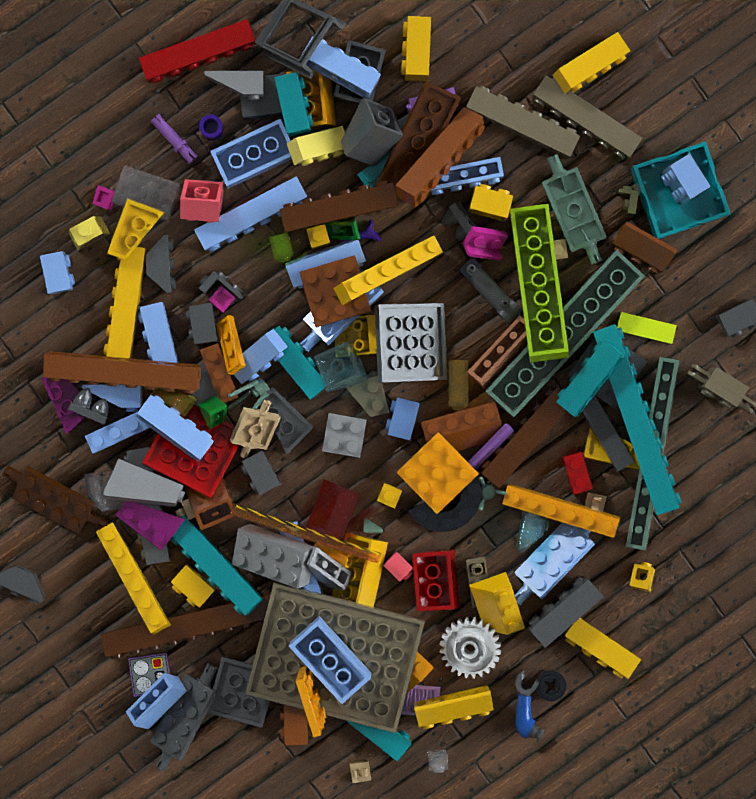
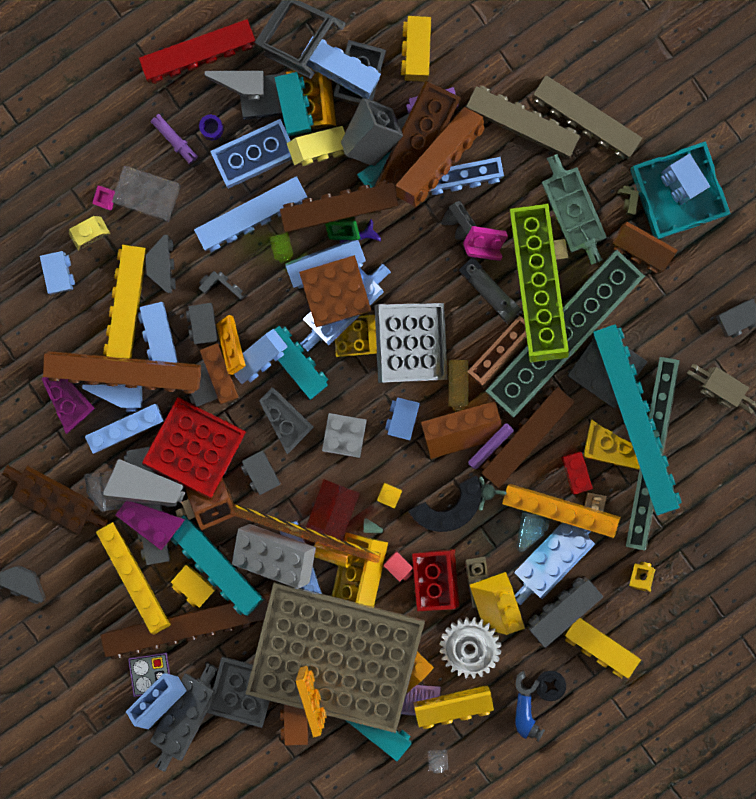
(82, 406): dark grey tile -> none
(132, 227): yellow wing -> none
(175, 428): light blue brick -> none
(177, 399): clear yellow brick -> none
(201, 200): coral brick -> none
(213, 411): green slope -> none
(222, 298): dark pink plate -> none
(255, 428): tan plate -> none
(257, 388): sand green plant -> none
(318, 236): yellow brick -> none
(328, 570): light grey slope -> none
(330, 660): light blue brick -> none
(340, 367): clear light blue slope -> none
(360, 771): tan tile -> none
(370, 396): dark tan wing -> none
(388, 270): yellow brick -> none
(437, 472): light orange plate -> none
(490, 202): yellow brick -> none
(590, 378): teal brick -> none
(591, 63): yellow brick -> none
(607, 435): dark grey tile -> none
(646, 328): neon yellow tile -> none

